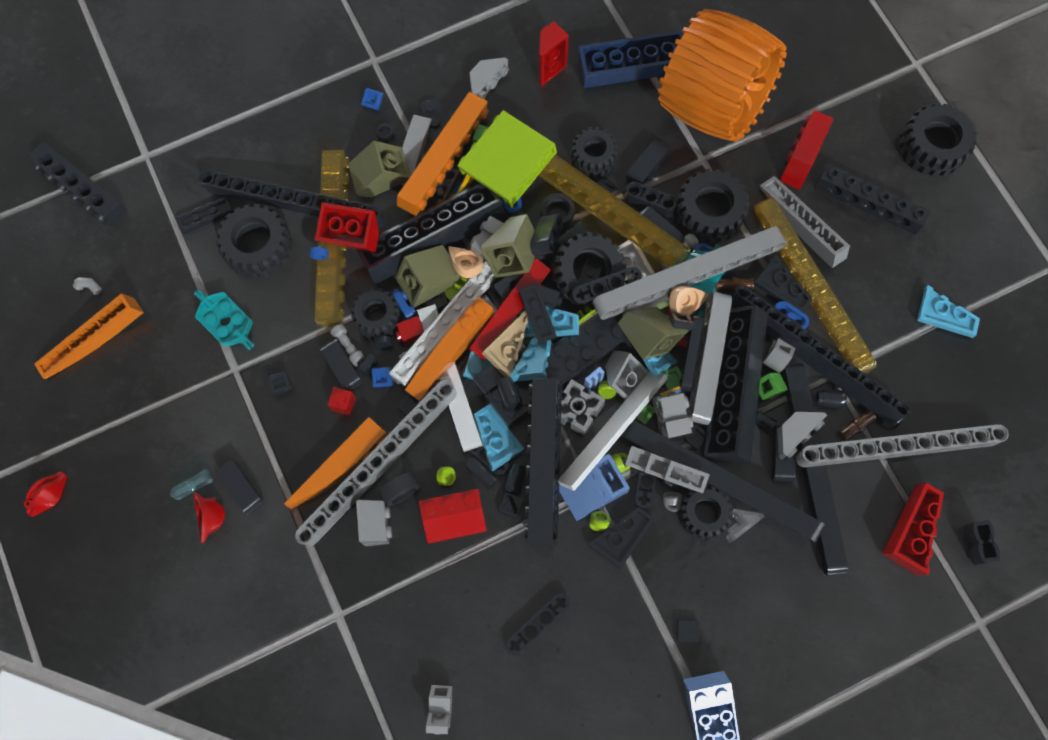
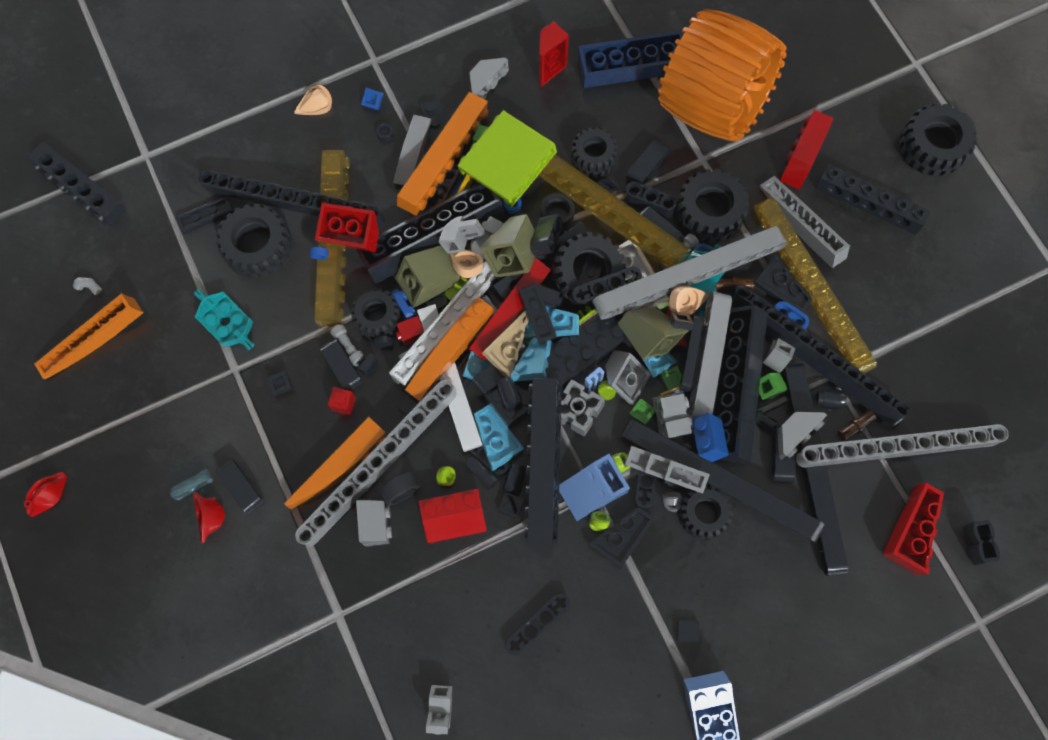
(315, 101): none -> light nougat piece
(378, 169): olive slope -> none
(381, 377): blue tile -> none
(457, 232): none -> light grey brick
(611, 431): white tile -> none
(710, 437): none -> blue brick
(746, 520): clear slope -> none
(944, 314): medium azure wing -> none

